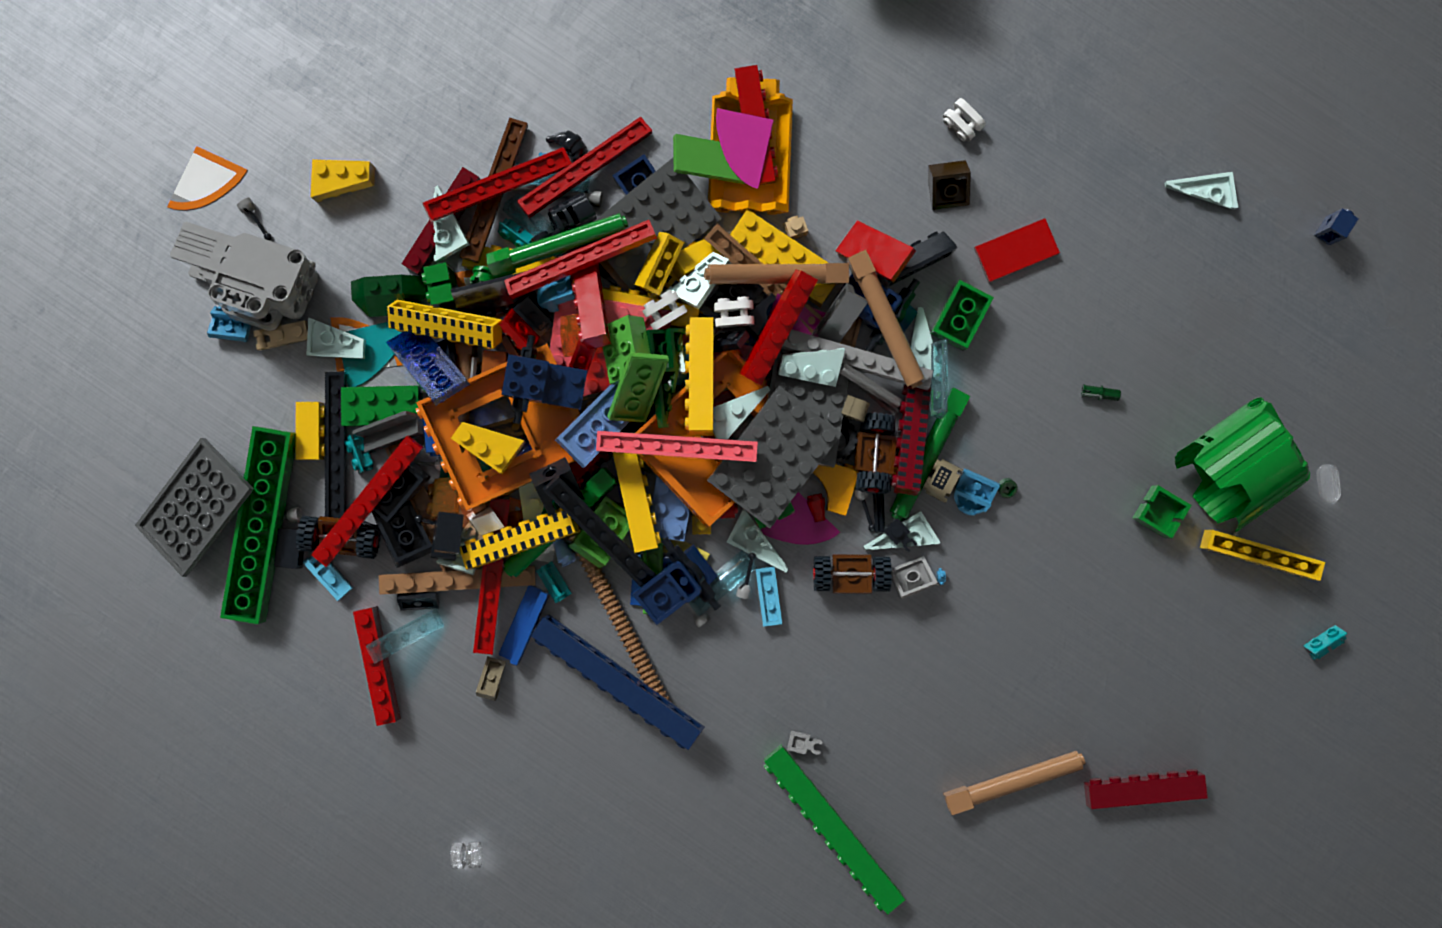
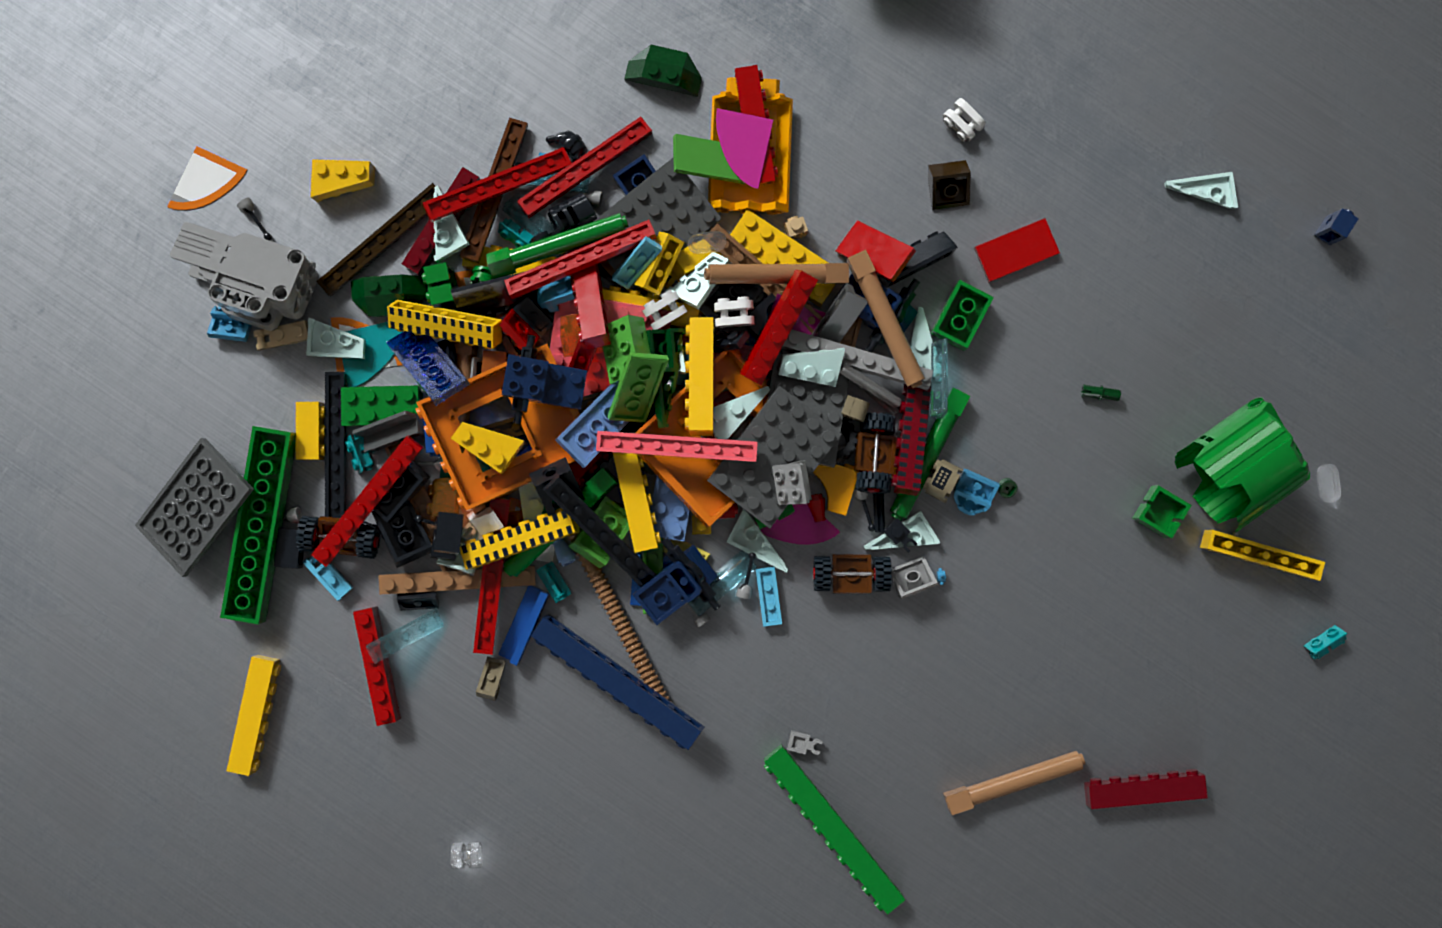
(253, 715): none -> yellow brick
(376, 243): none -> dark brown plate
(636, 262): none -> medium azure plate
(665, 70): none -> dark green wedge
(707, 242): none -> clear tile
(792, 483): none -> light grey bracket

